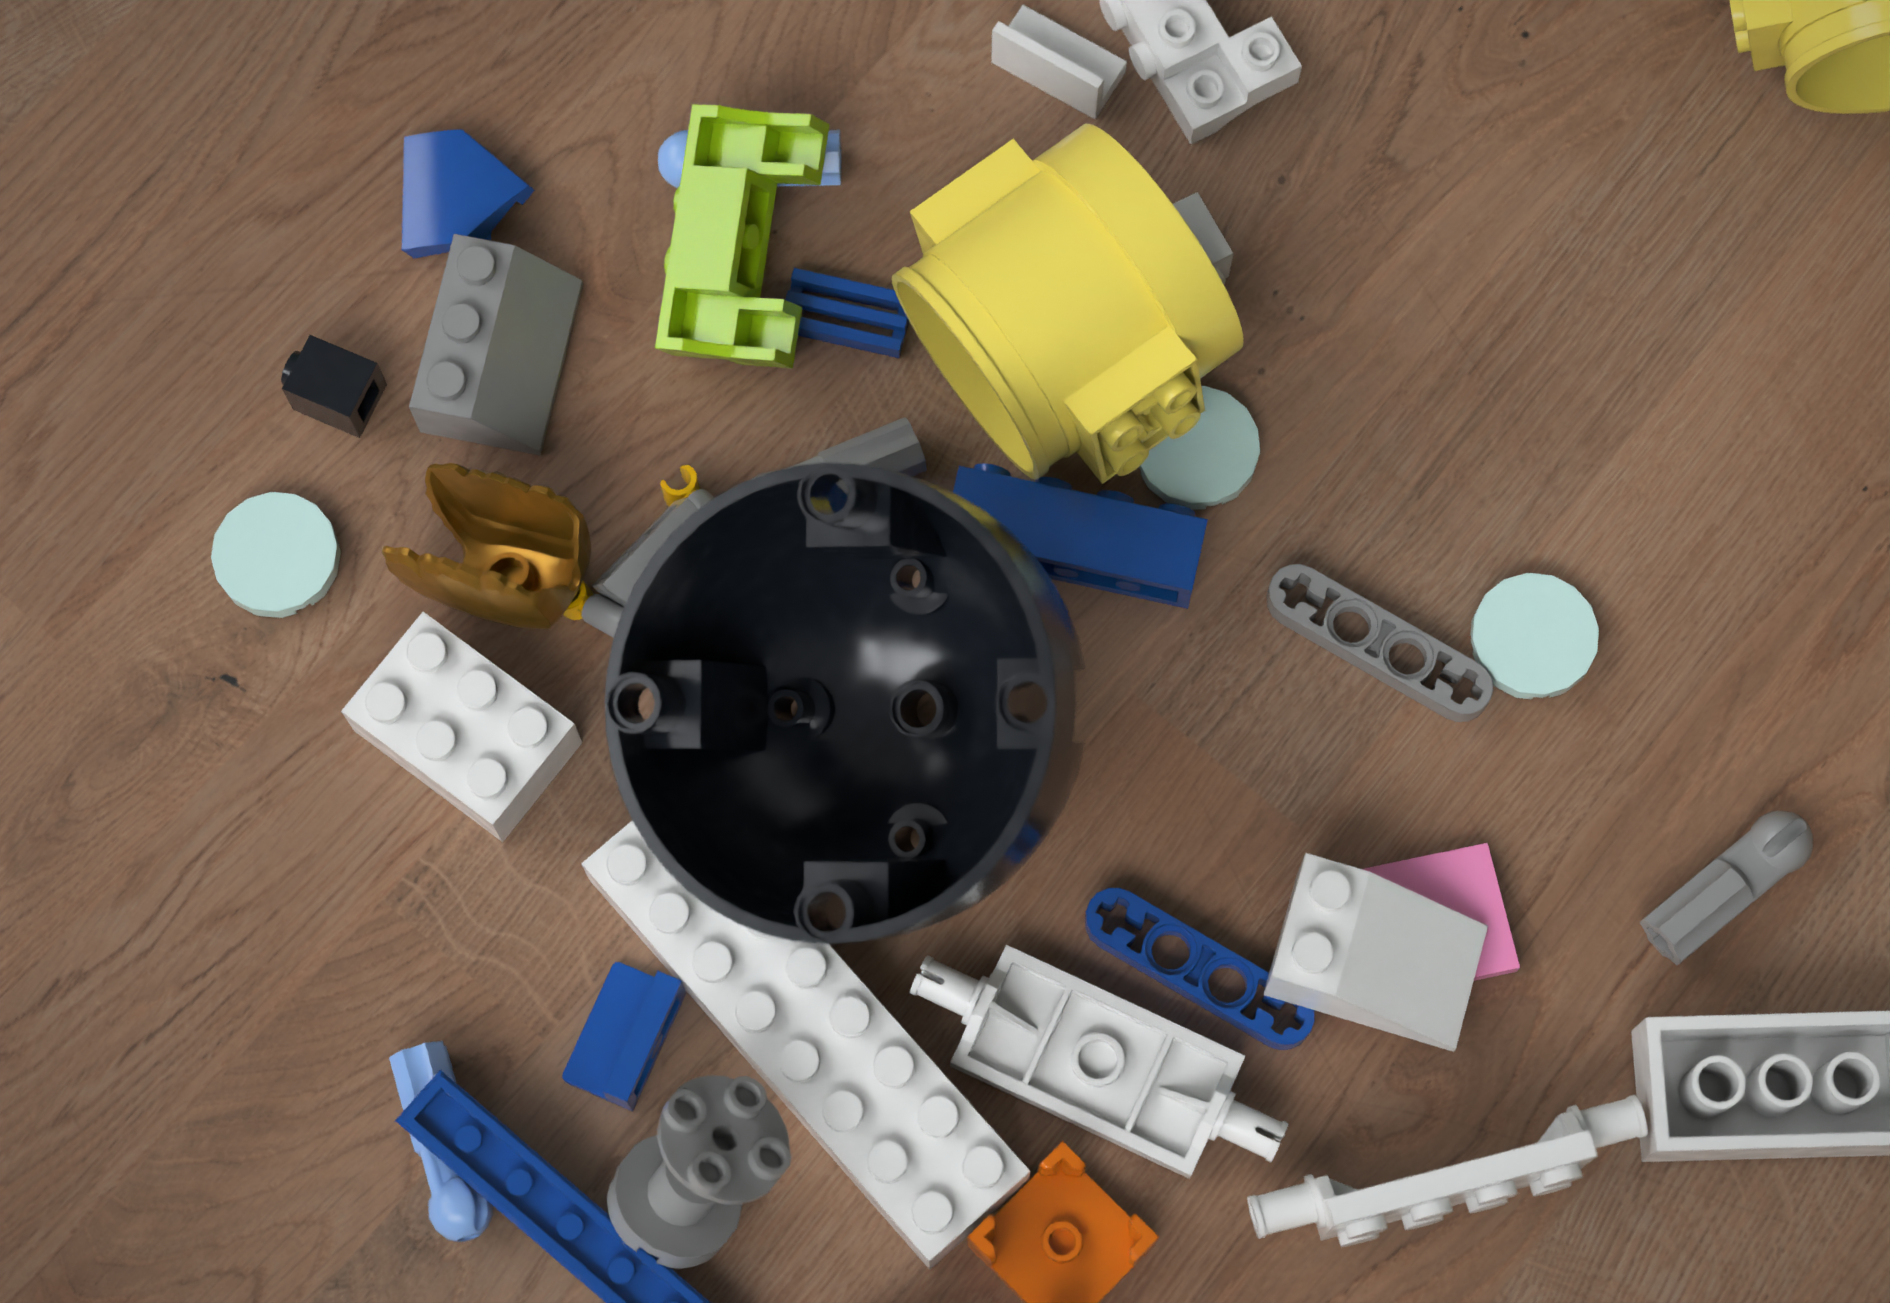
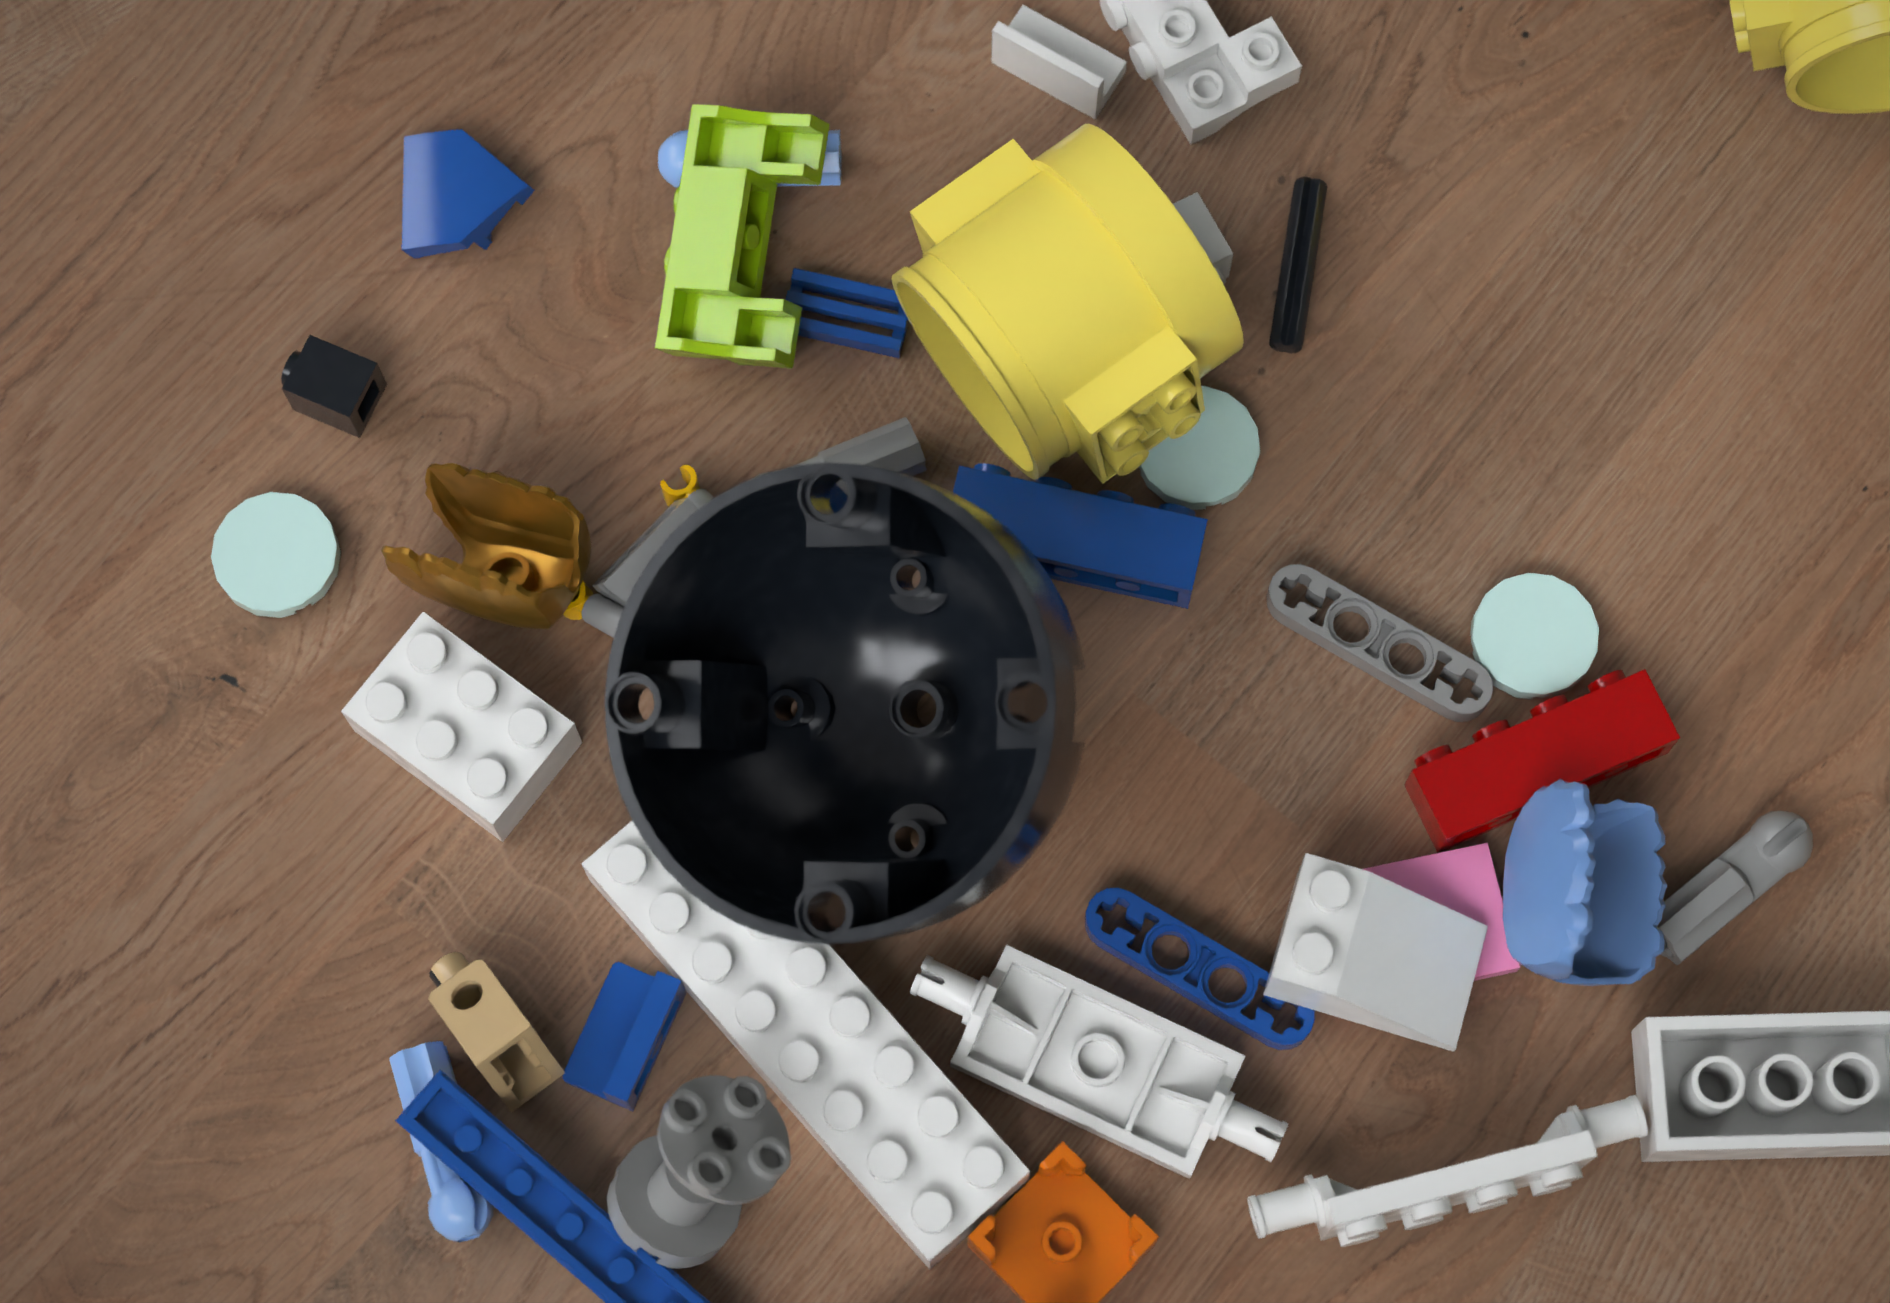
(492, 1029): none -> tan torso
(495, 346): light grey slope -> none
(1298, 265): none -> black axle
(1573, 741): none -> red brick
(1584, 887): none -> medium blue animal

